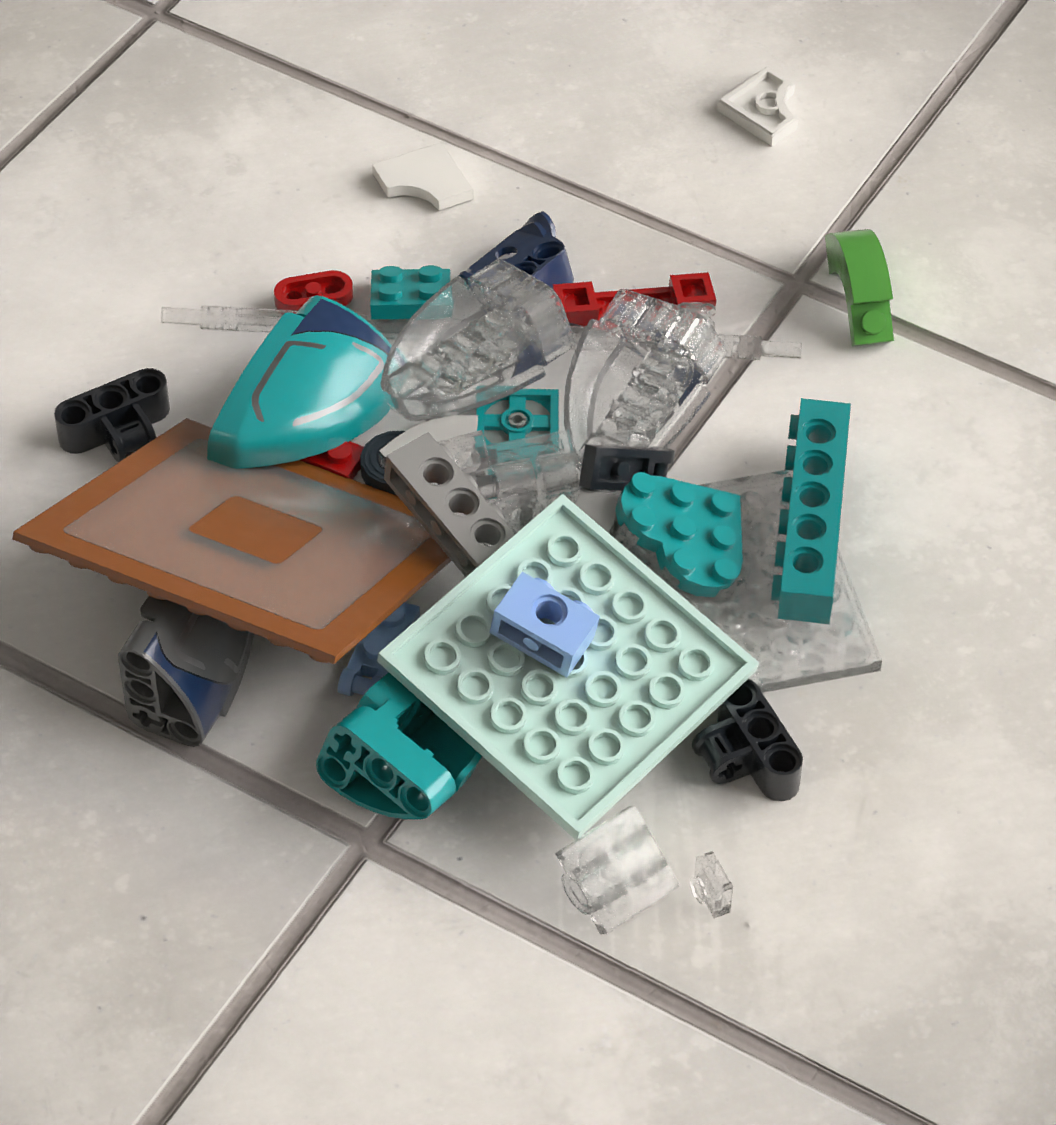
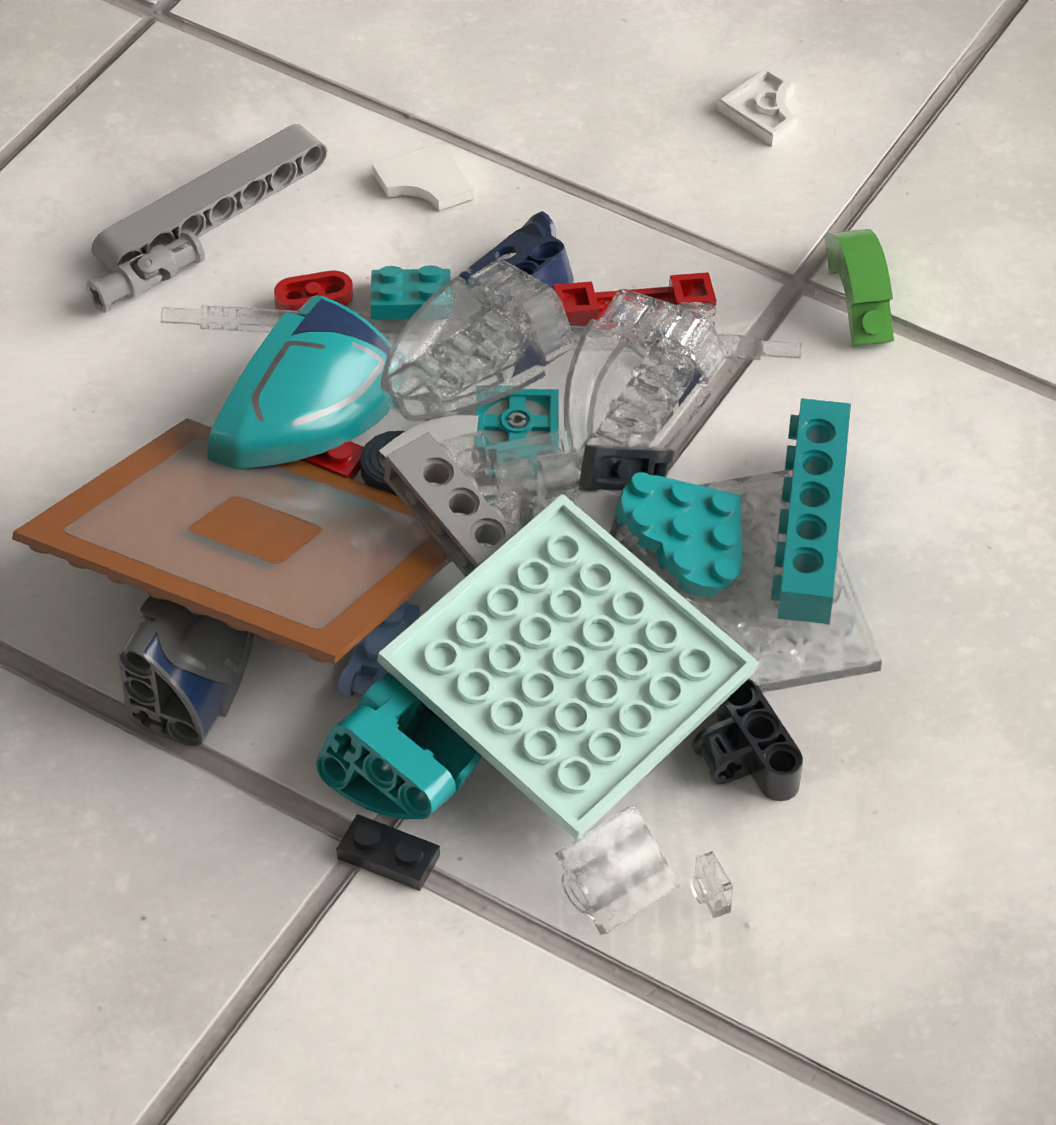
(114, 414): black piece -> none
(148, 271): none -> light grey piece
(214, 196): none -> light grey beam
(388, 852): none -> black plate
(555, 644): light blue brick -> none

